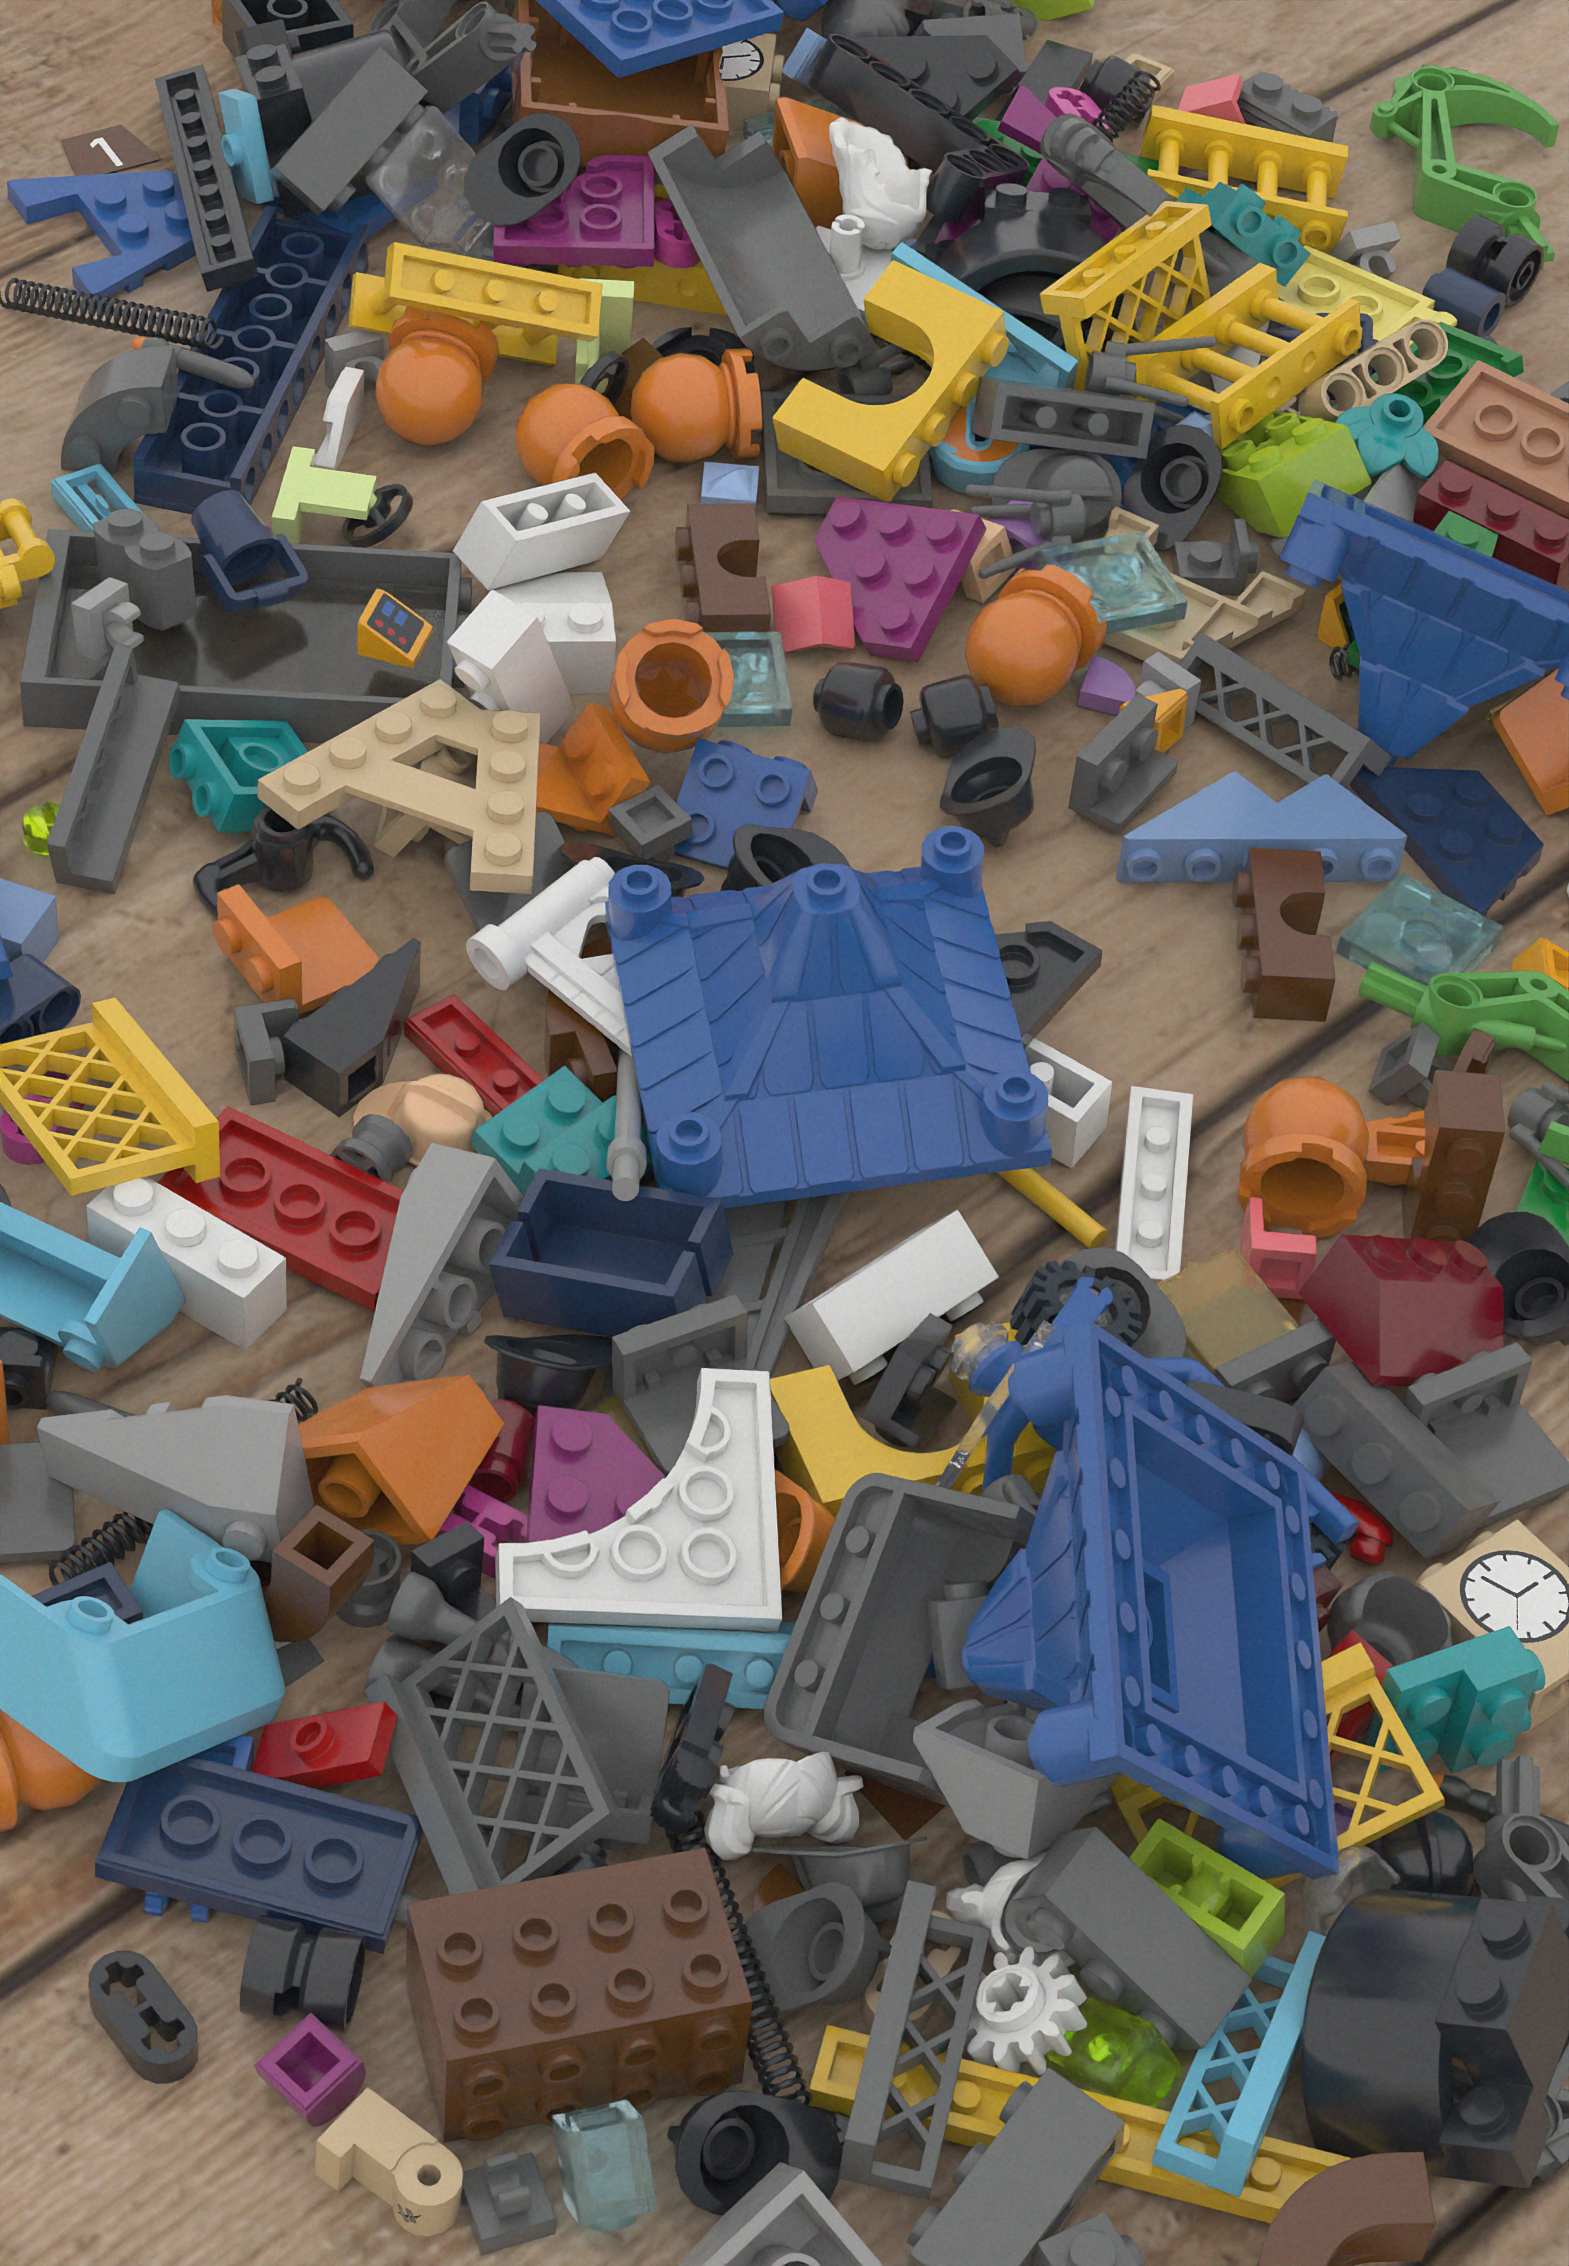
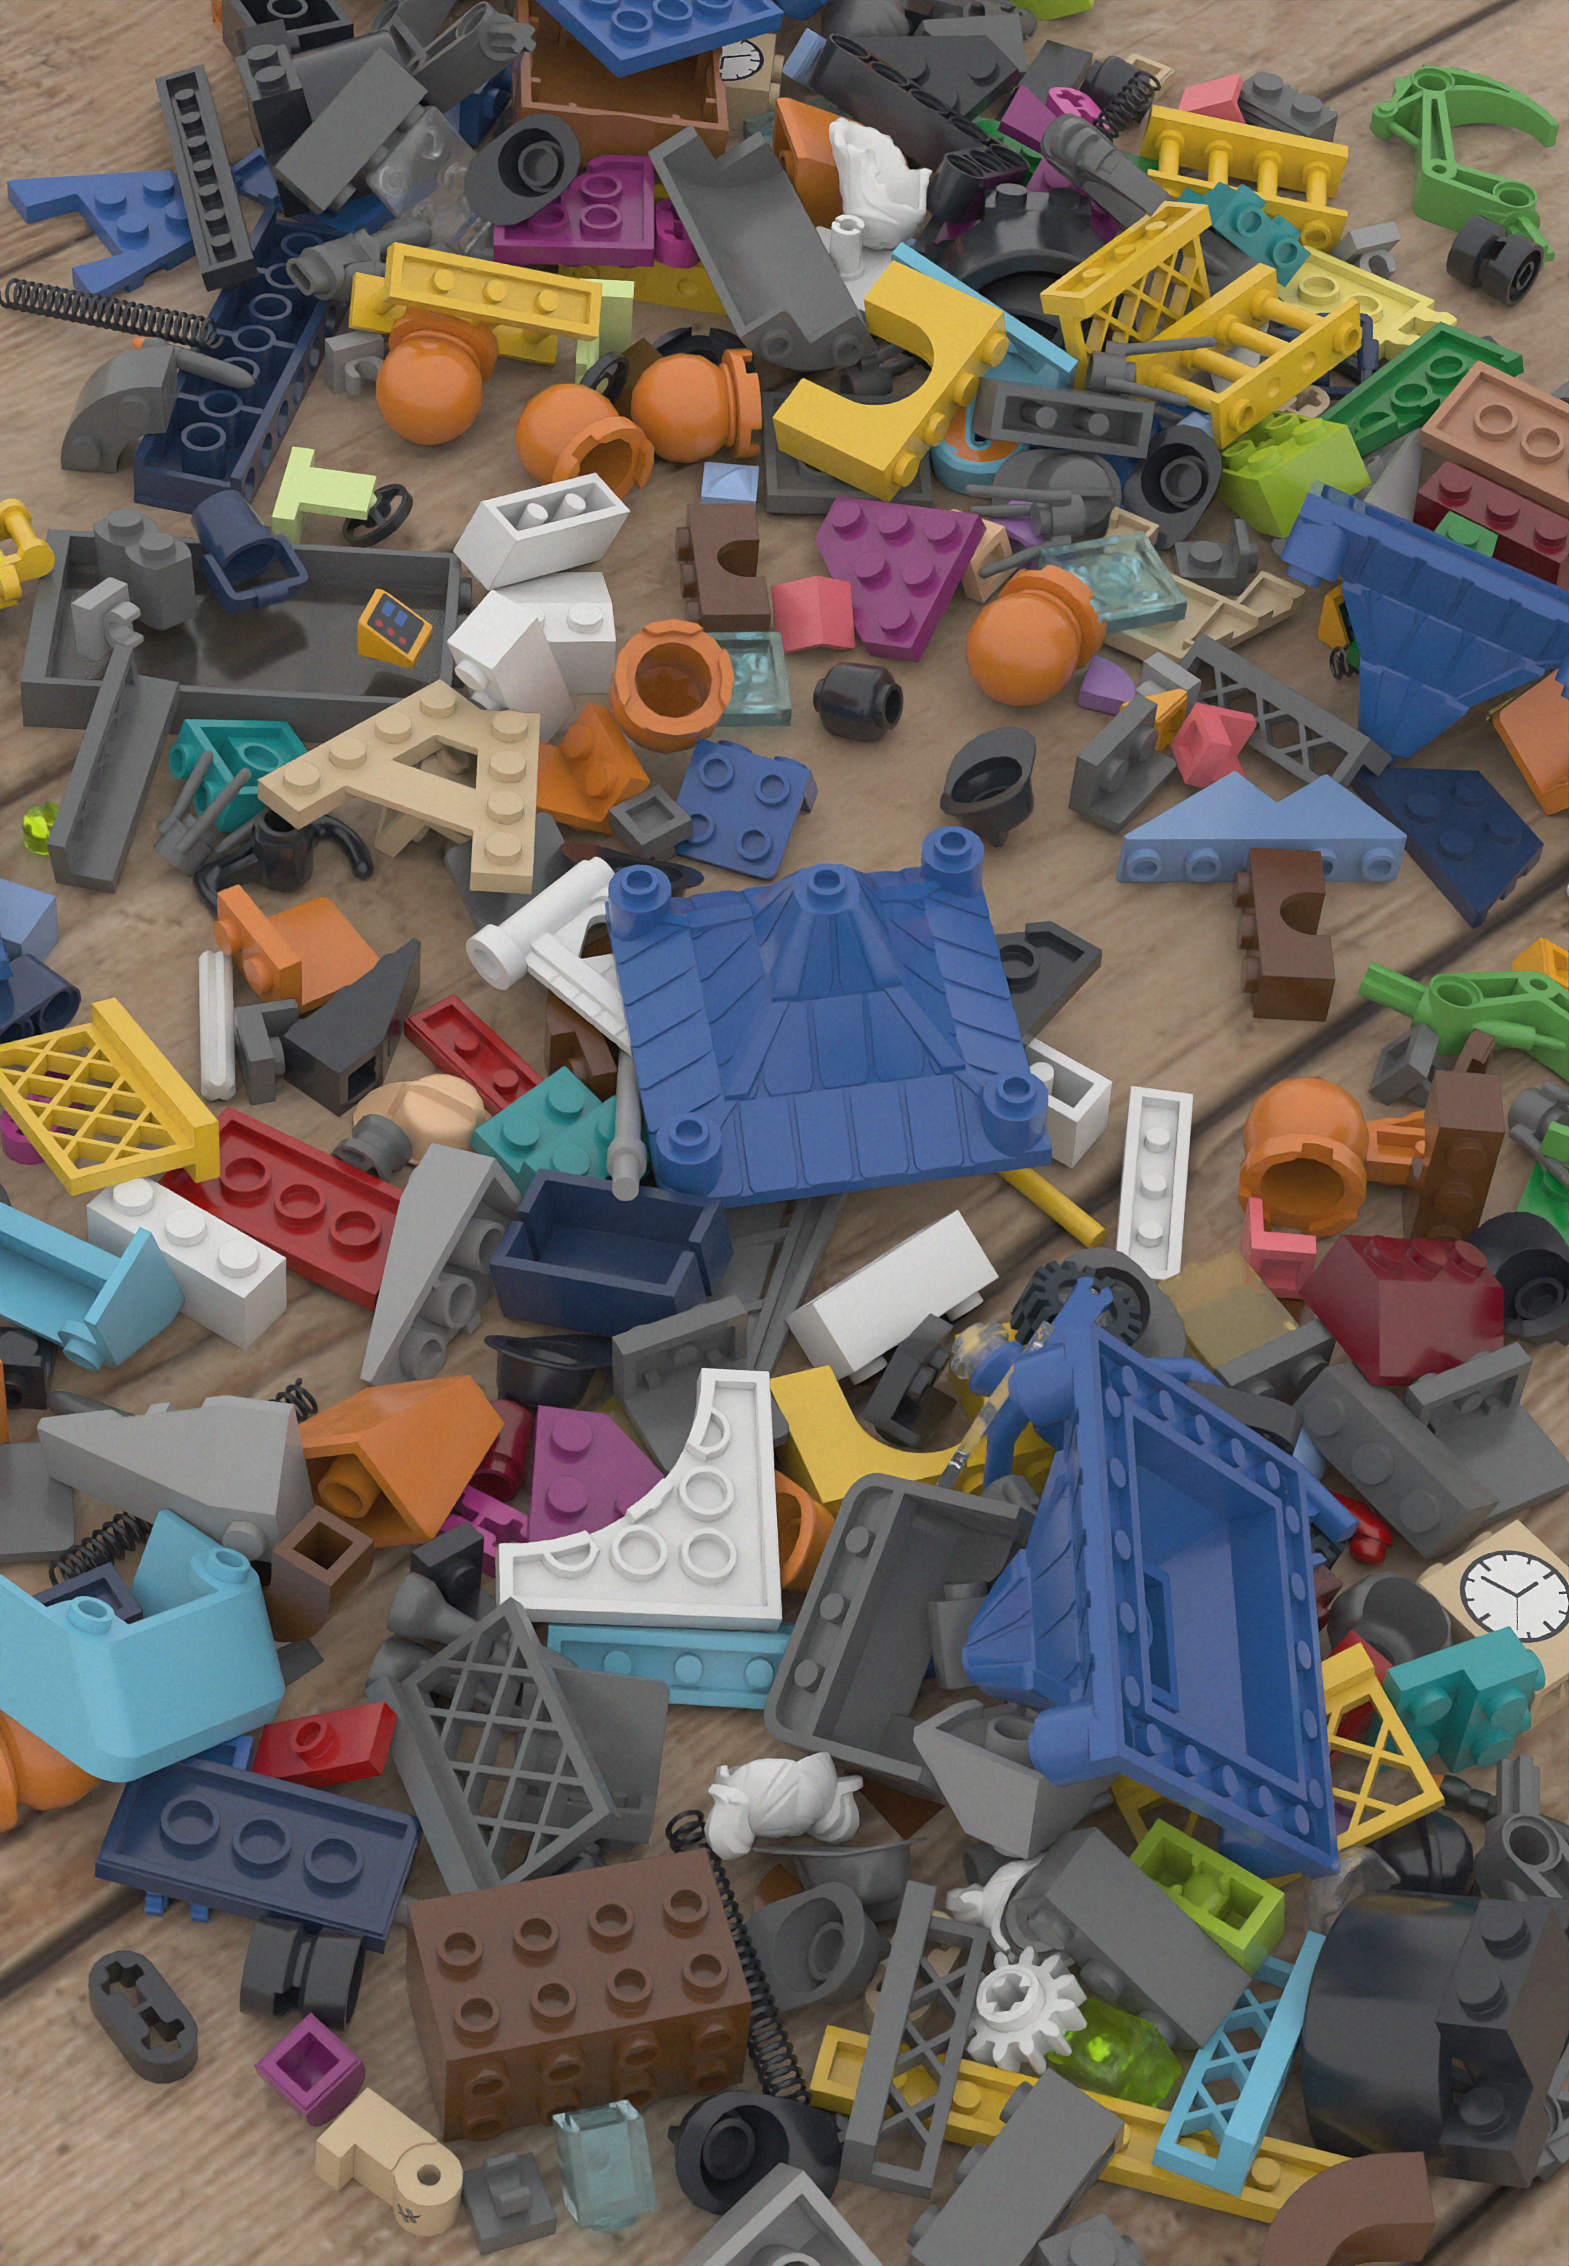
(80, 500): medium azure tile -> none
(106, 151): reddish brown sticker -> none
(189, 841): none -> dark grey plant
(216, 1026): none -> white axle
(245, 146): medium azure plate -> none
(329, 267): none -> dark grey piece
(342, 415): white tile -> none
(374, 1599): dark grey wheel -> none
(693, 1751): black hinge -> none
(772, 853): black piece -> none
(953, 714): black head -> none
(1210, 743): none -> coral panel
(1391, 361): tan beam -> none
(1391, 434): teal plate -> none
(1419, 933): clear light blue plate -> none
(1468, 300): dark blue brick -> none

